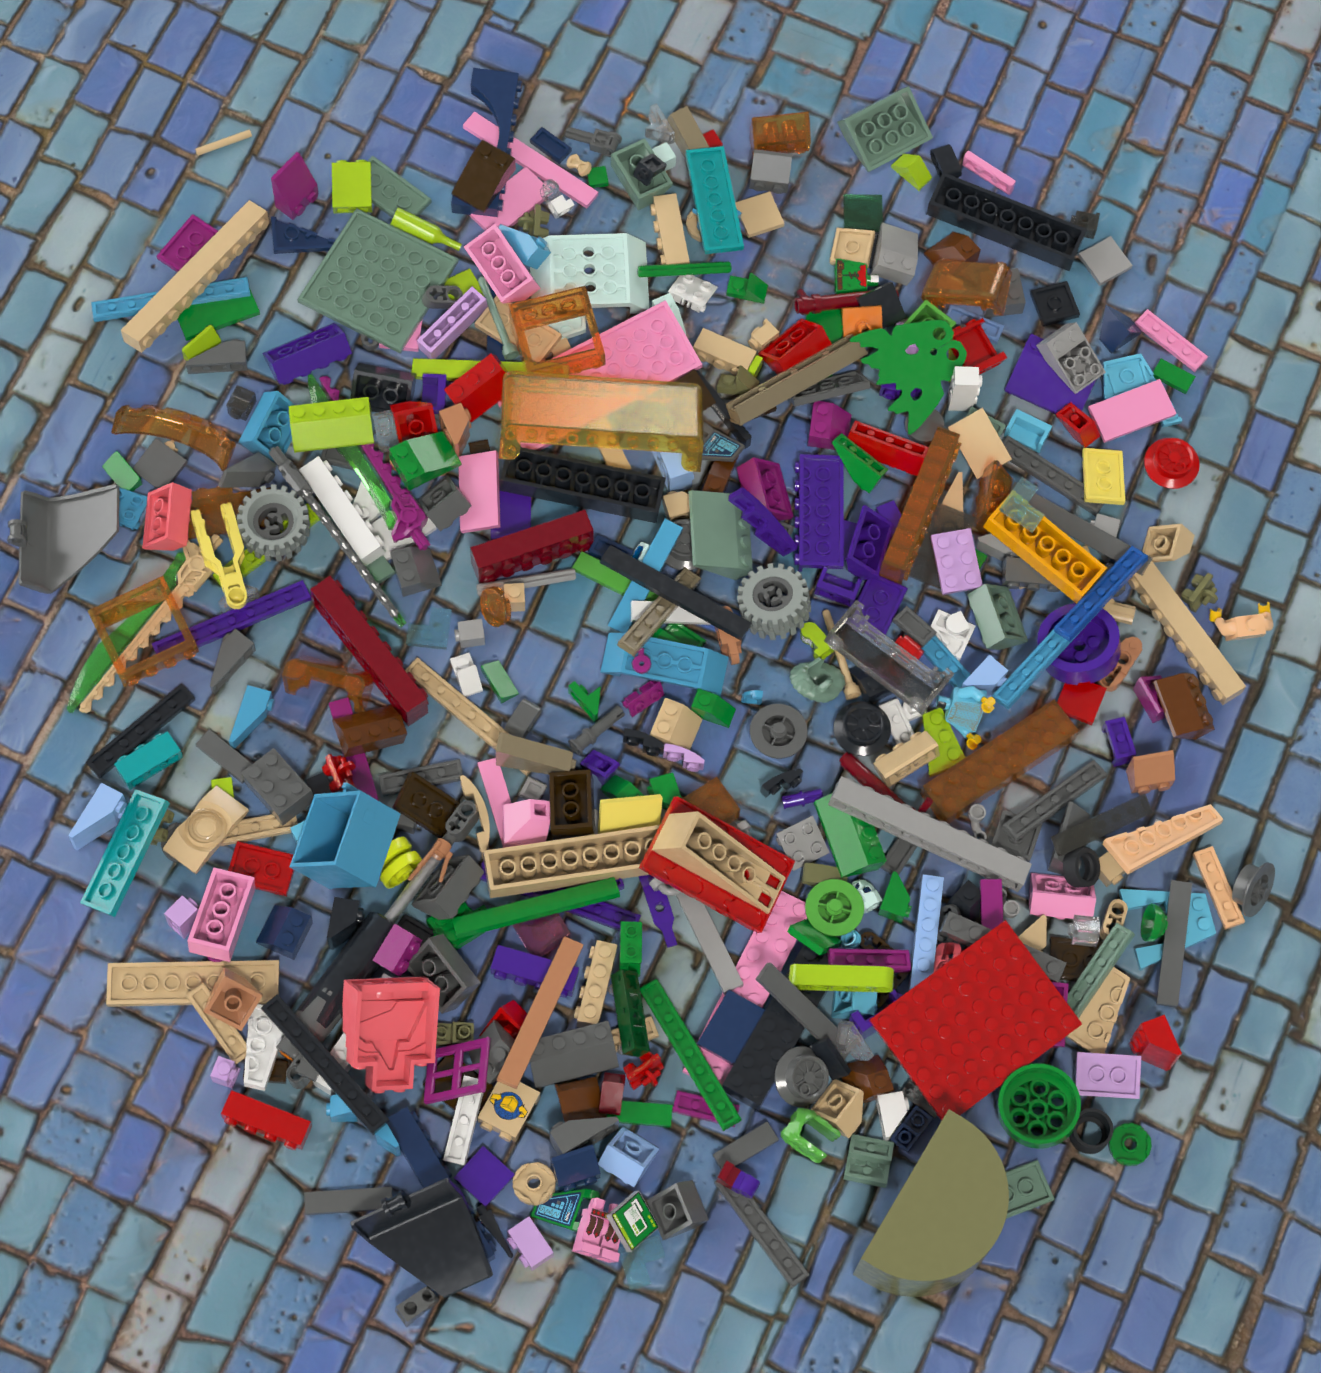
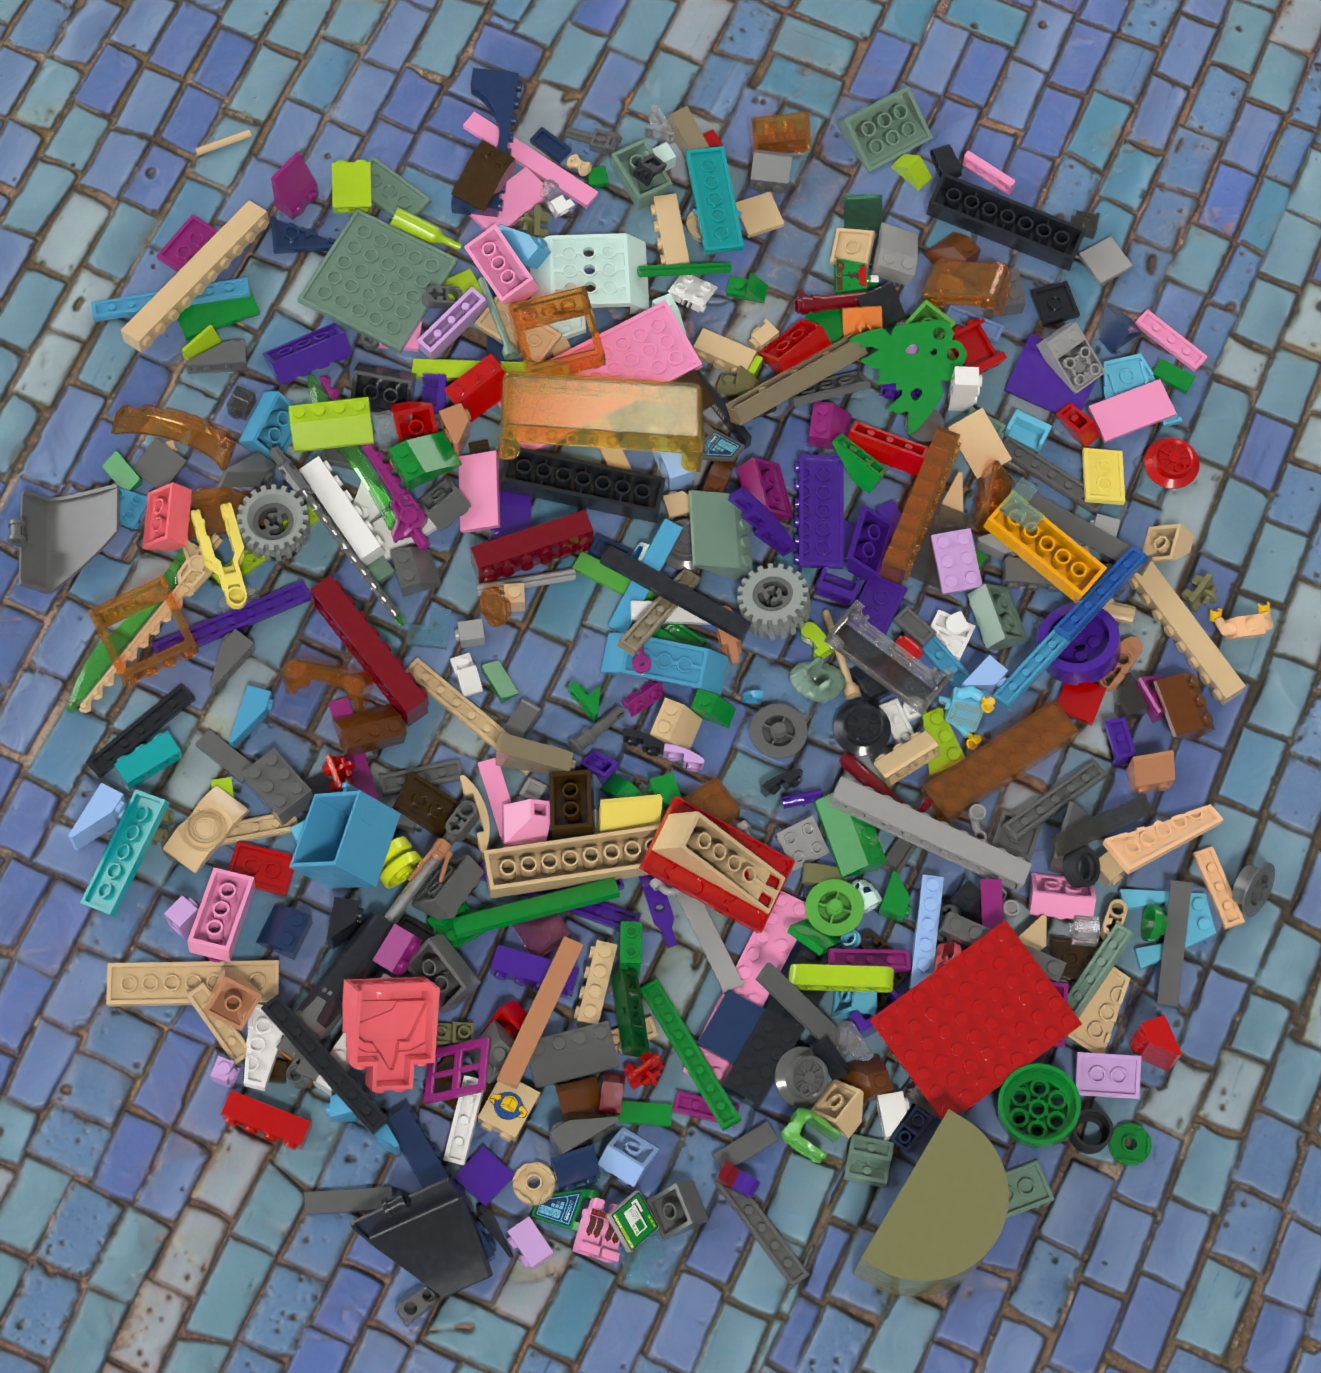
(1130, 700): none -> clear smoke slope

